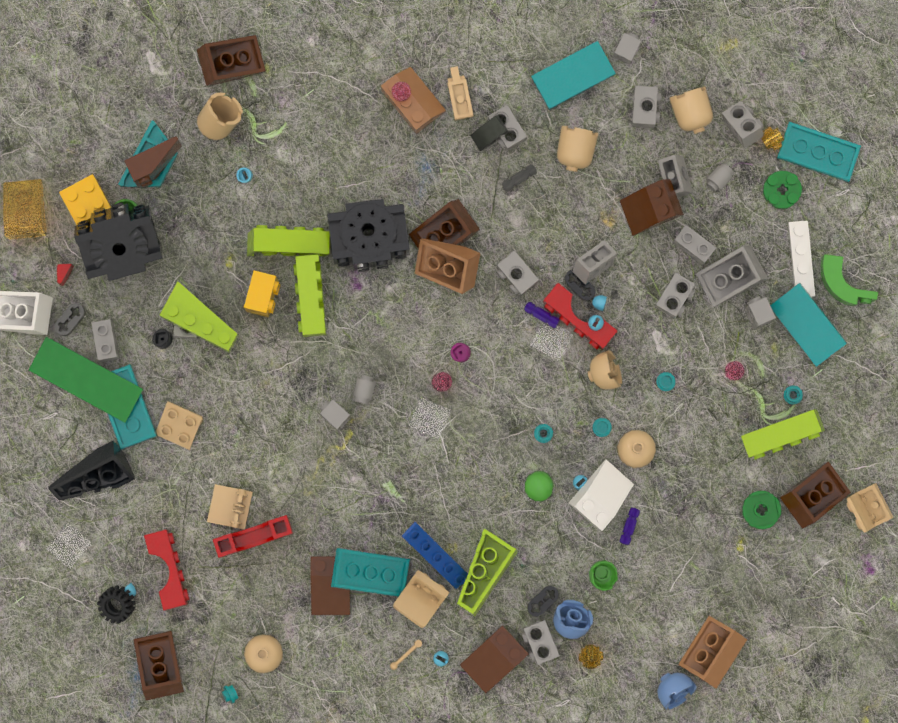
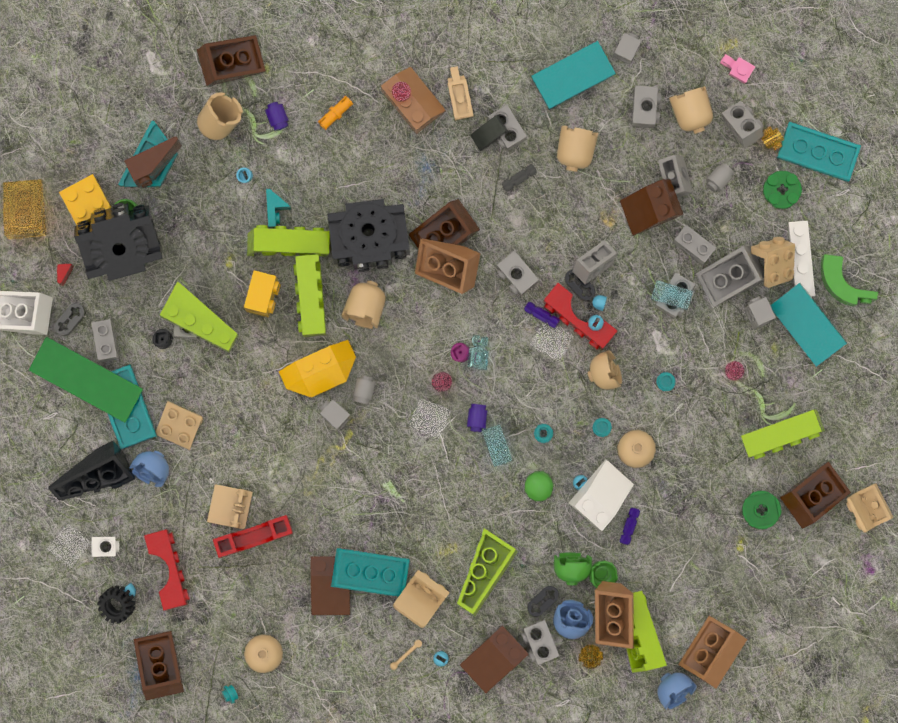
(95, 546): none -> white brick
(150, 467): none -> medium blue cylinder
(274, 203): none -> teal slope
(277, 116): none -> dark purple brick
(319, 370): none -> yellow wedge
(335, 112): none -> light orange pin
(365, 305): none -> tan cylinder
(435, 555): blue slope -> none
(477, 417): none -> dark purple brick
(478, 355): none -> clear light blue plate
(496, 445): none -> clear light blue plate
(572, 567): none -> bright green cylinder
(614, 615): none -> medium nougat slope
(647, 649): none -> lime wedge
(671, 295): none -> clear light blue plate
(740, 69): none -> bright pink plate
(778, 261): none -> tan bracket
(799, 395): teal plate -> none

